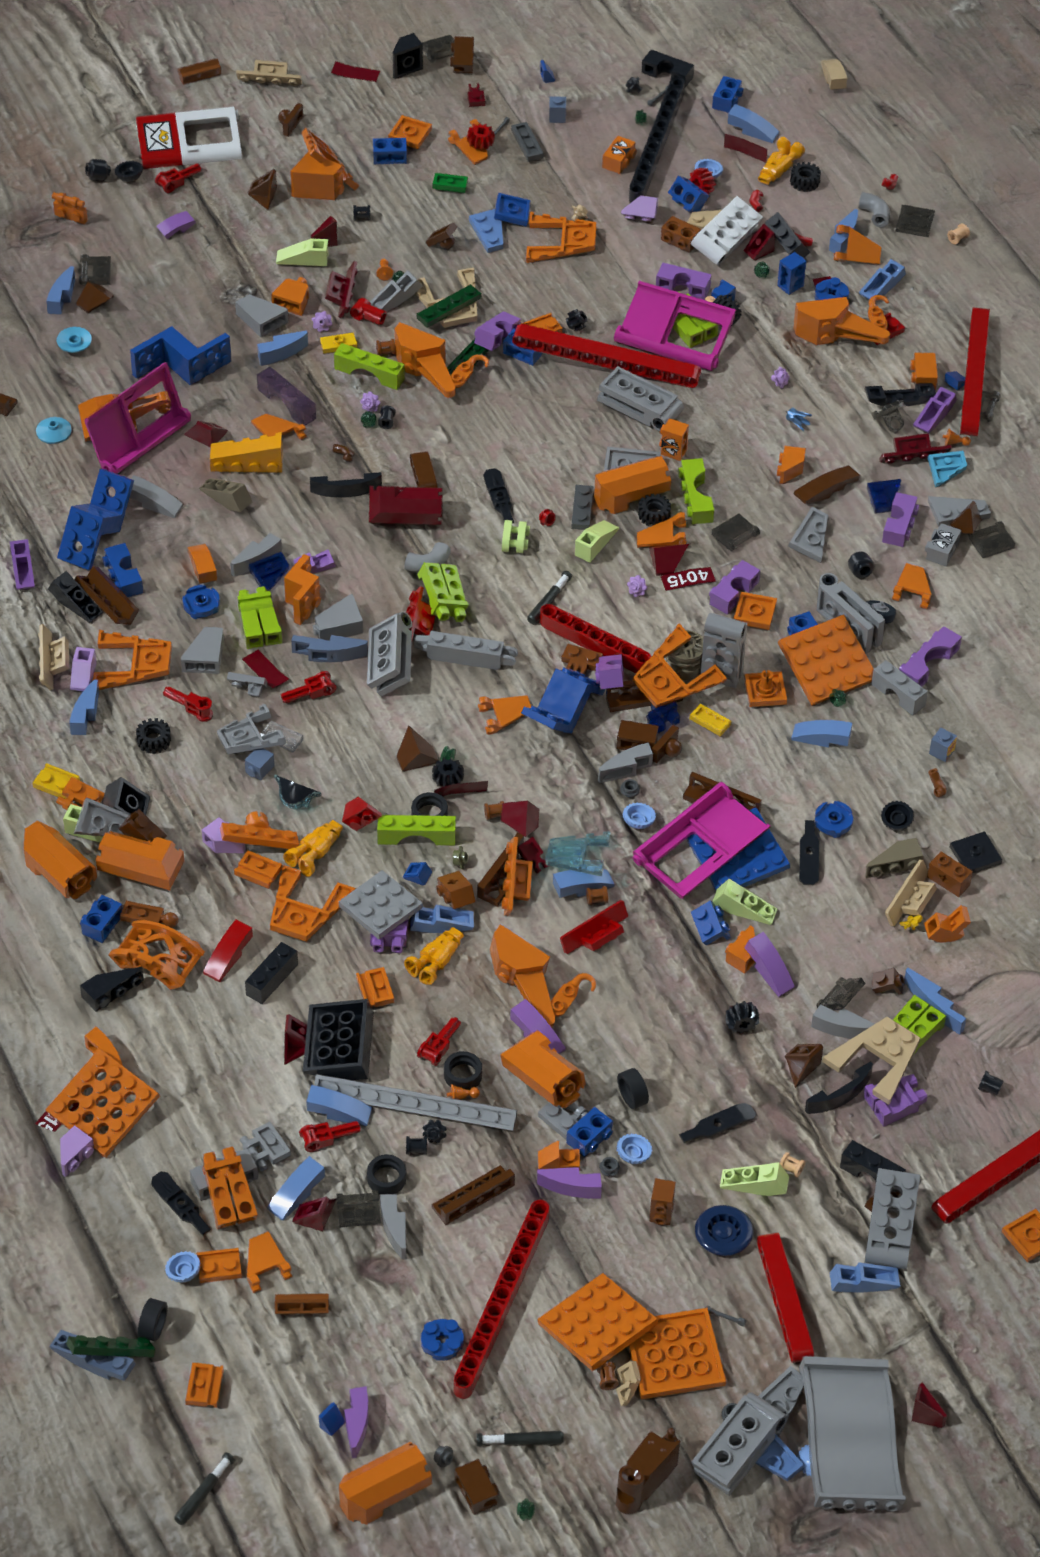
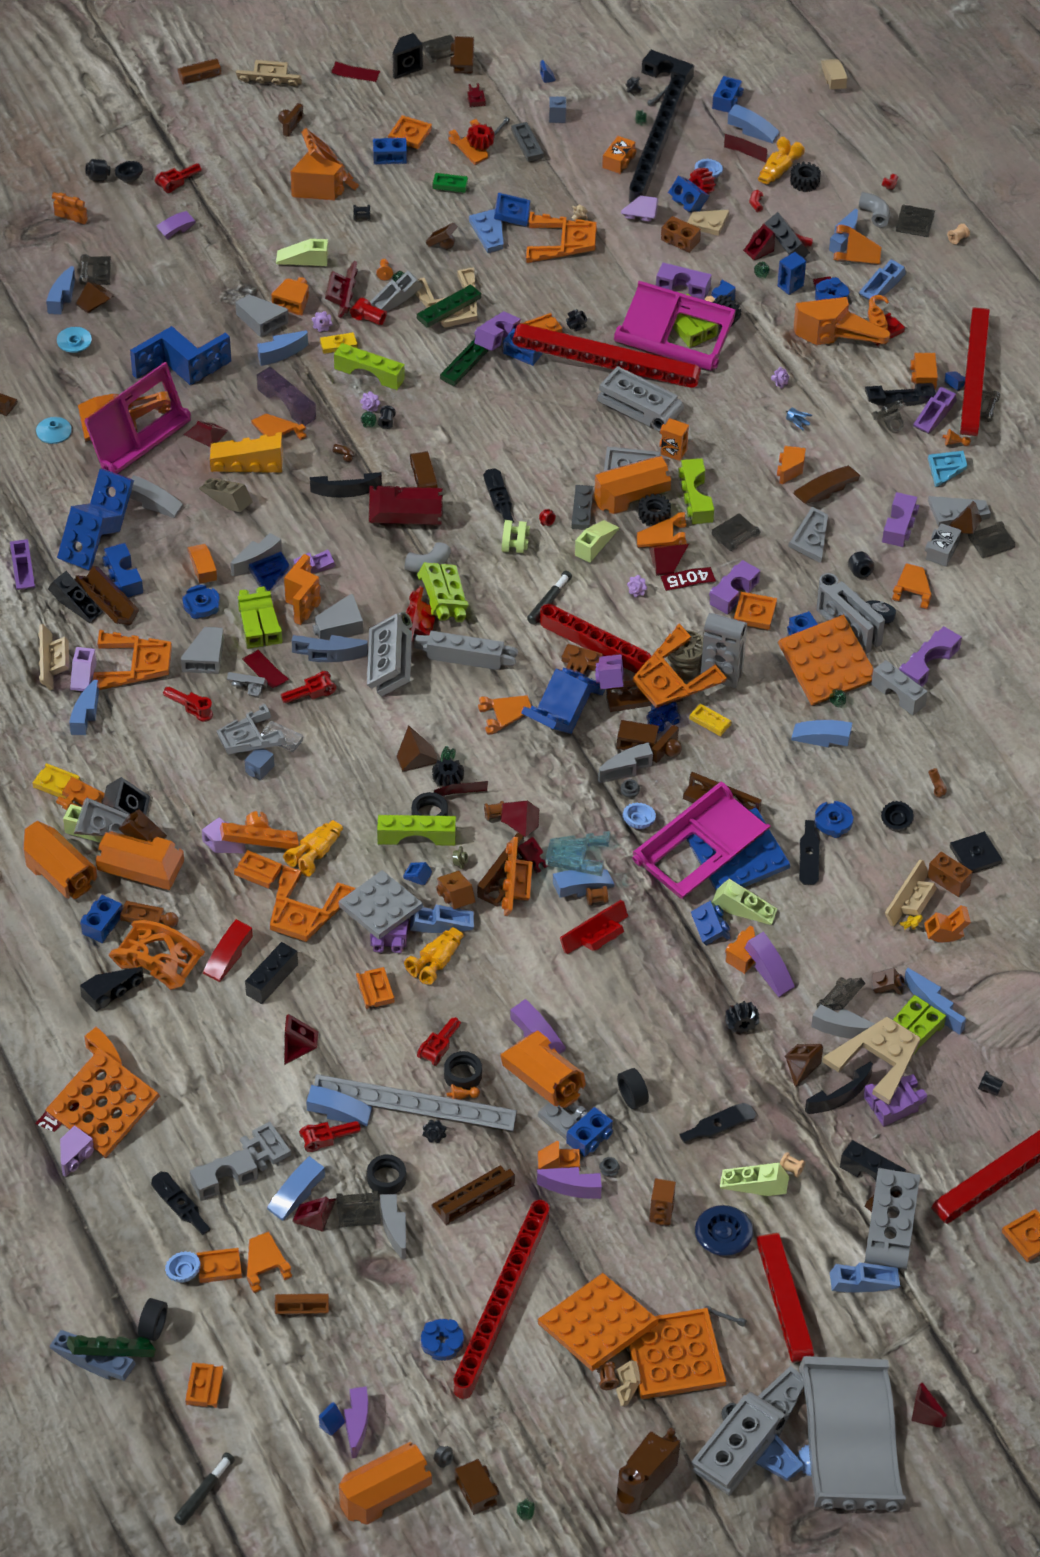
(151, 727): black tyre -> none
(164, 139): piece -> none
(228, 1172): orange hips -> none
(264, 189): reddish brown slope -> none
(294, 794): black hat -> none
(328, 231): dark red slope -> none
(339, 1039): black slope -> none
(359, 814): red slope -> none
(390, 344): dark orange bush -> none
(416, 1145): black bush -> none
(426, 356): orange slope -> none
(524, 966): orange slope -> none
(539, 1437): pearl dark grey piece -> none
(634, 1148): light blue hat -> none
(727, 231): white hinge -> none
(765, 689): orange plate -> none
(883, 494): clear blue wing -> none
(897, 858): dark tan slope -> none
(912, 447): dark red bracket -> none
(943, 744): sand blue brick -> none

